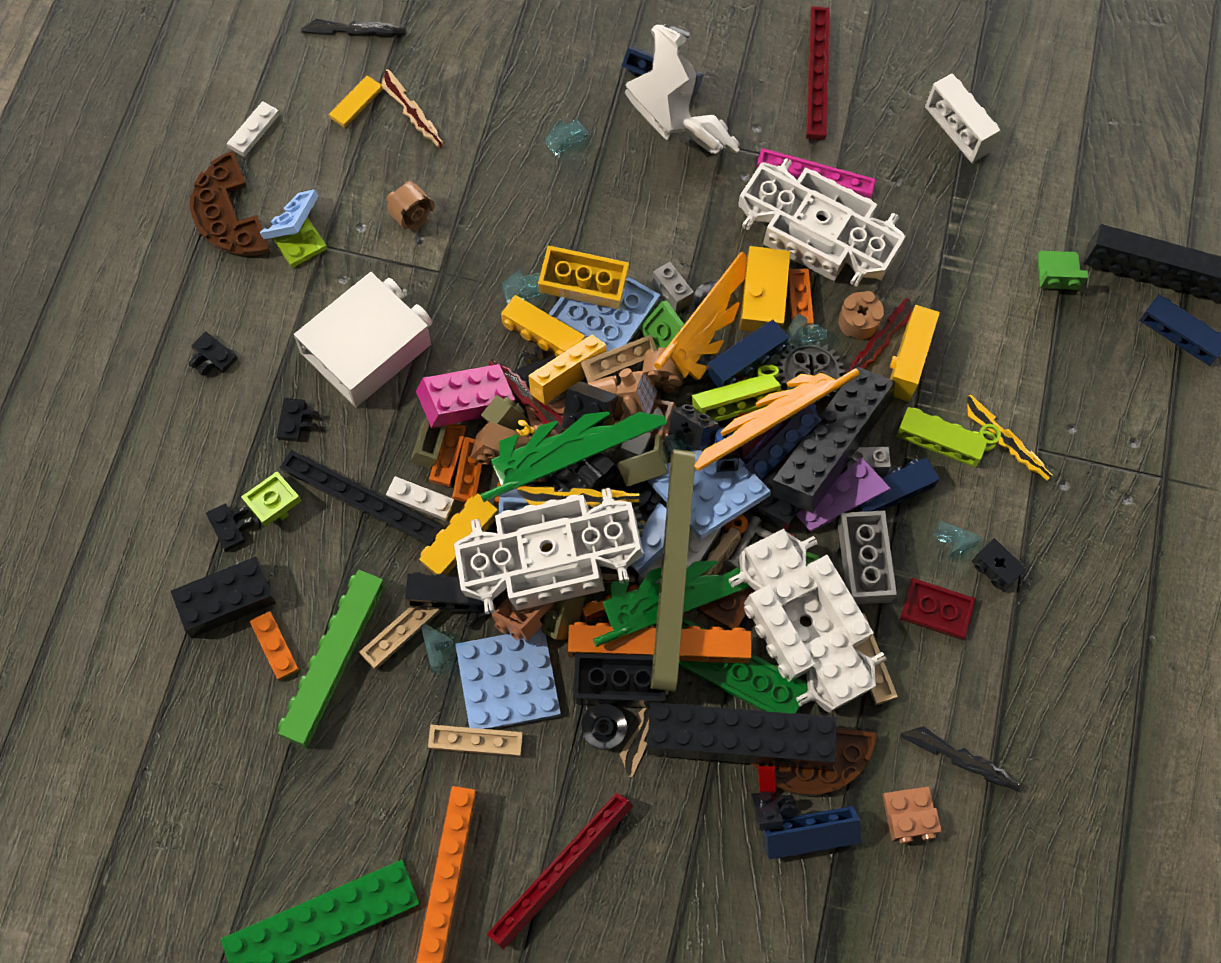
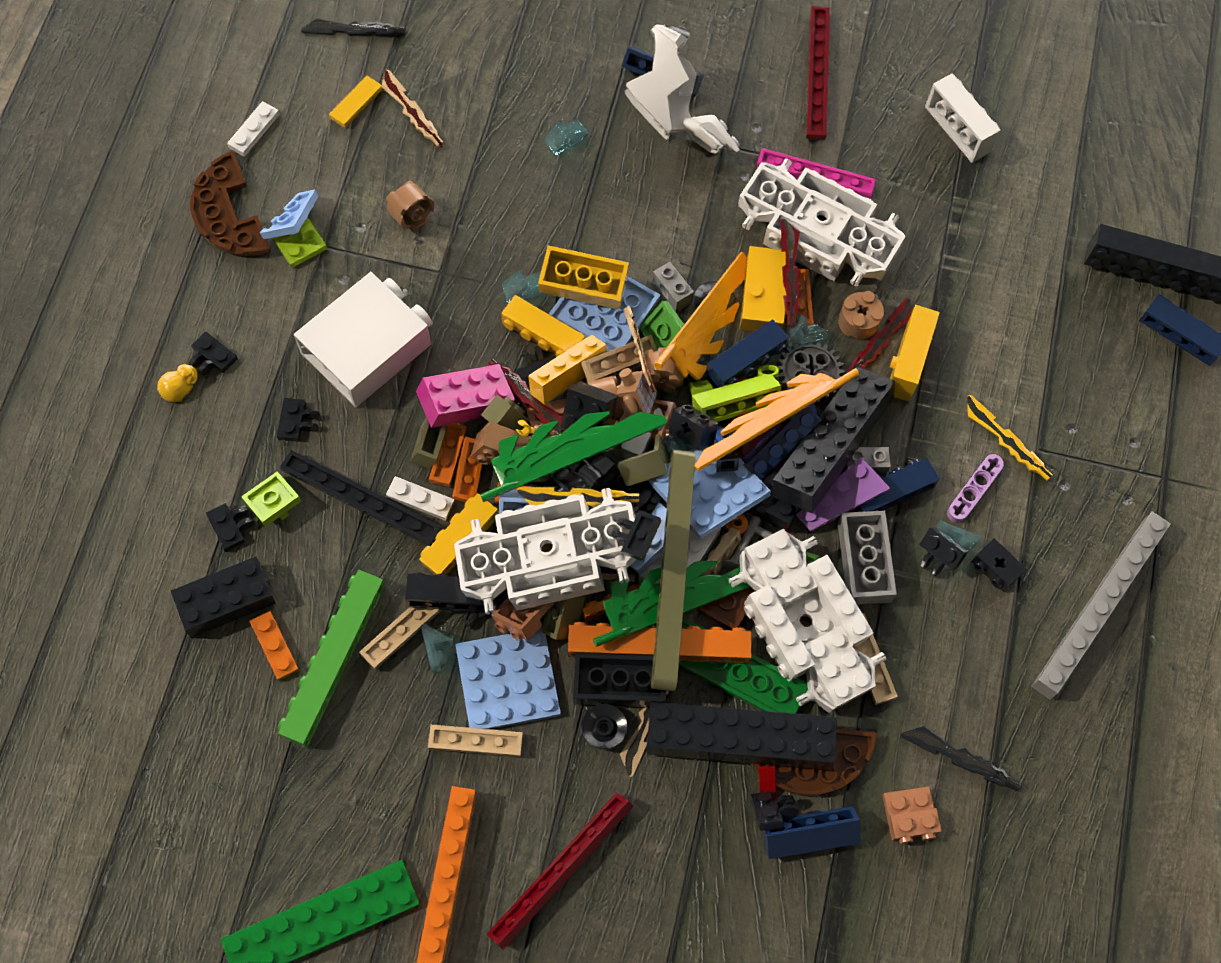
(177, 384): none -> yellow hair
(634, 331): none -> tan sword
(640, 535): none -> black hinge
(699, 387): none -> lime tile
(790, 273): none -> dark red sword
(937, 609): dark red tile -> none
(942, 548): none -> black hinge
(945, 437): lime hinge -> none
(975, 488): none -> lavender beam
(1060, 270): bright green bracket -> none
(1100, 606): none -> light grey brick

